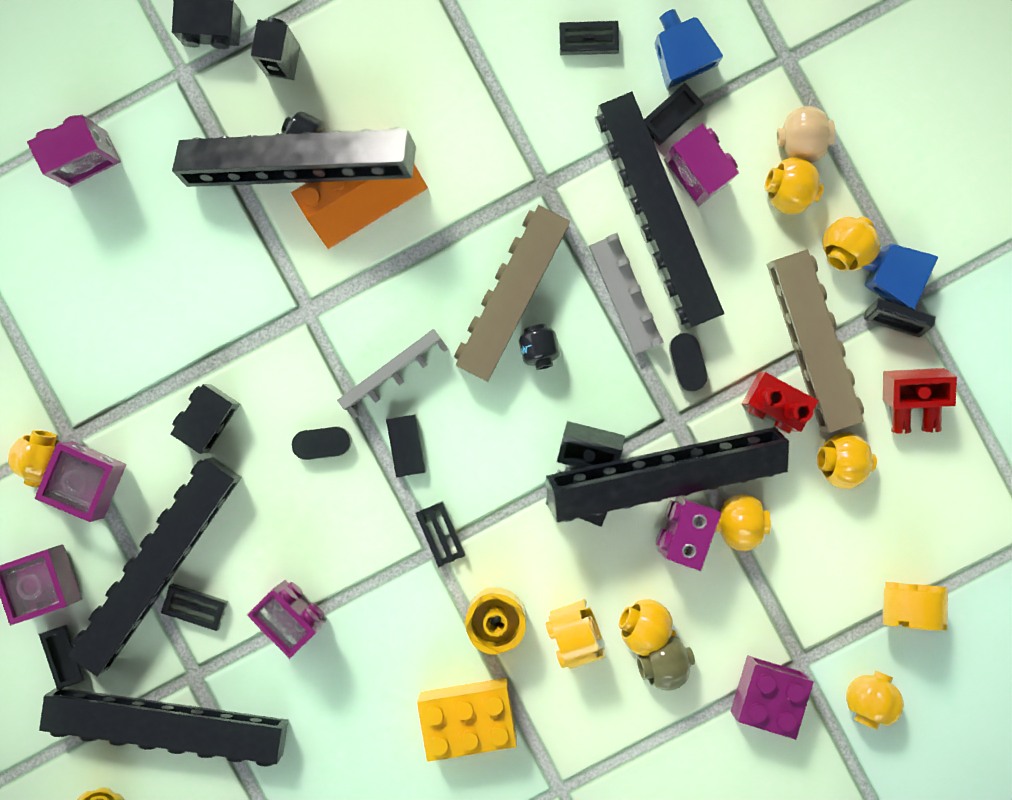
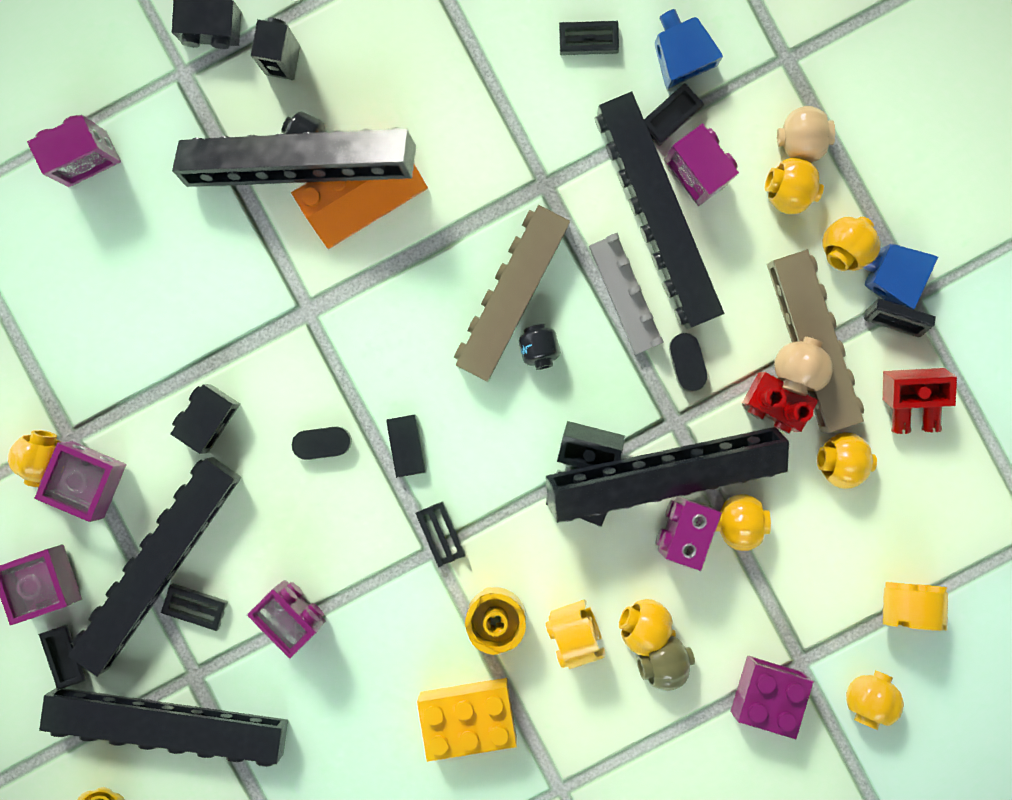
(390, 370): light grey hinge -> none
(803, 366): none -> tan plant

